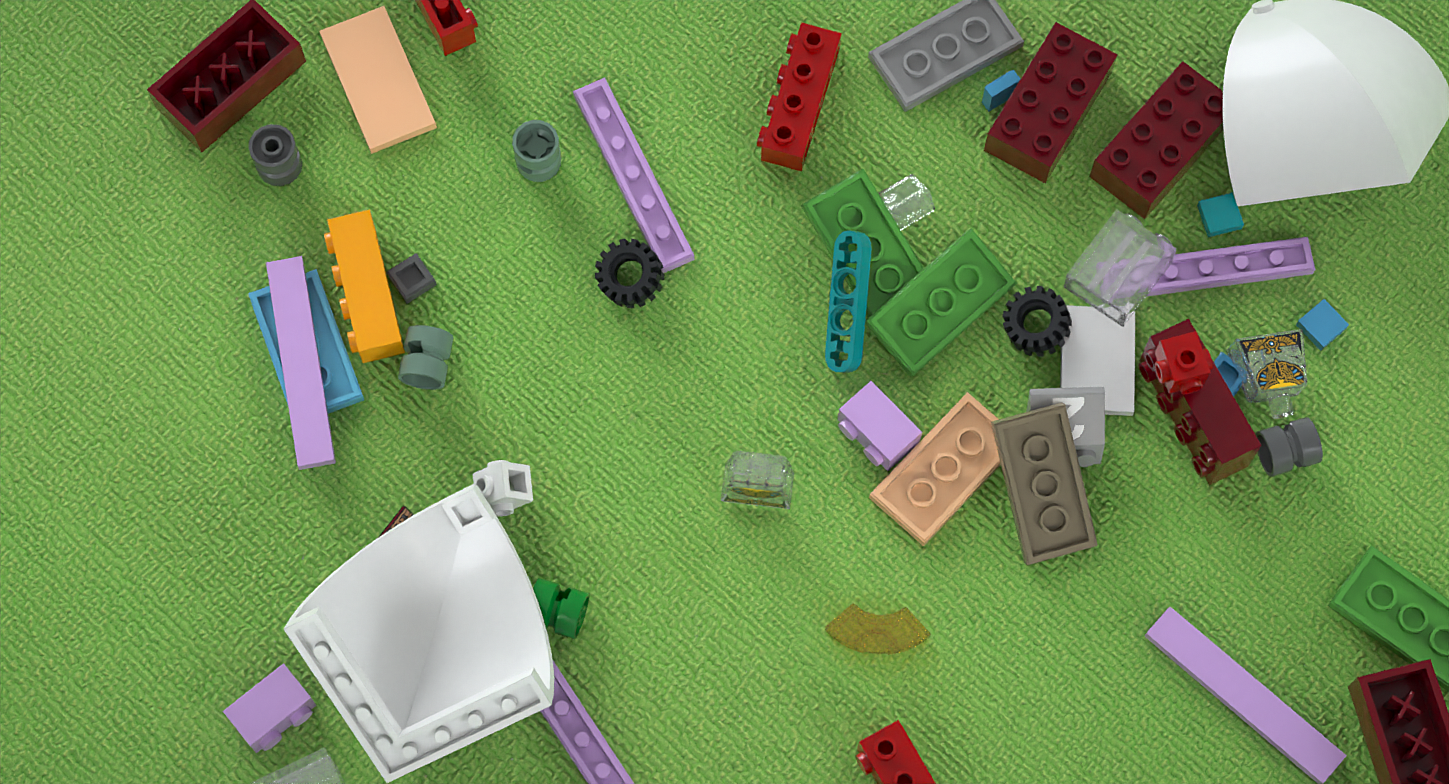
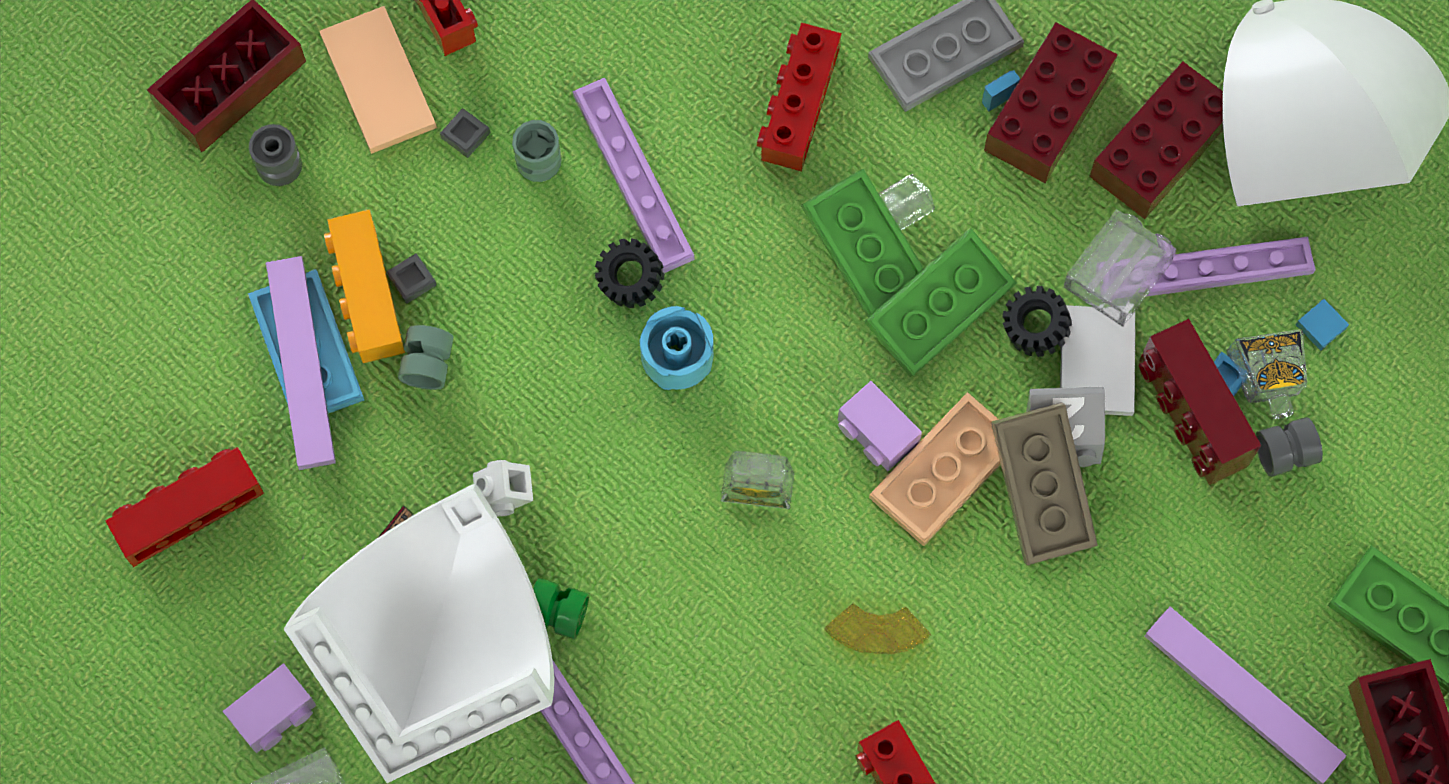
(184, 506): none -> red brick
(465, 133): none -> dark grey tile
(676, 368): none -> medium azure brick
(854, 302): teal beam -> none
(1182, 363): red brick -> none
(1220, 215): teal tile -> none

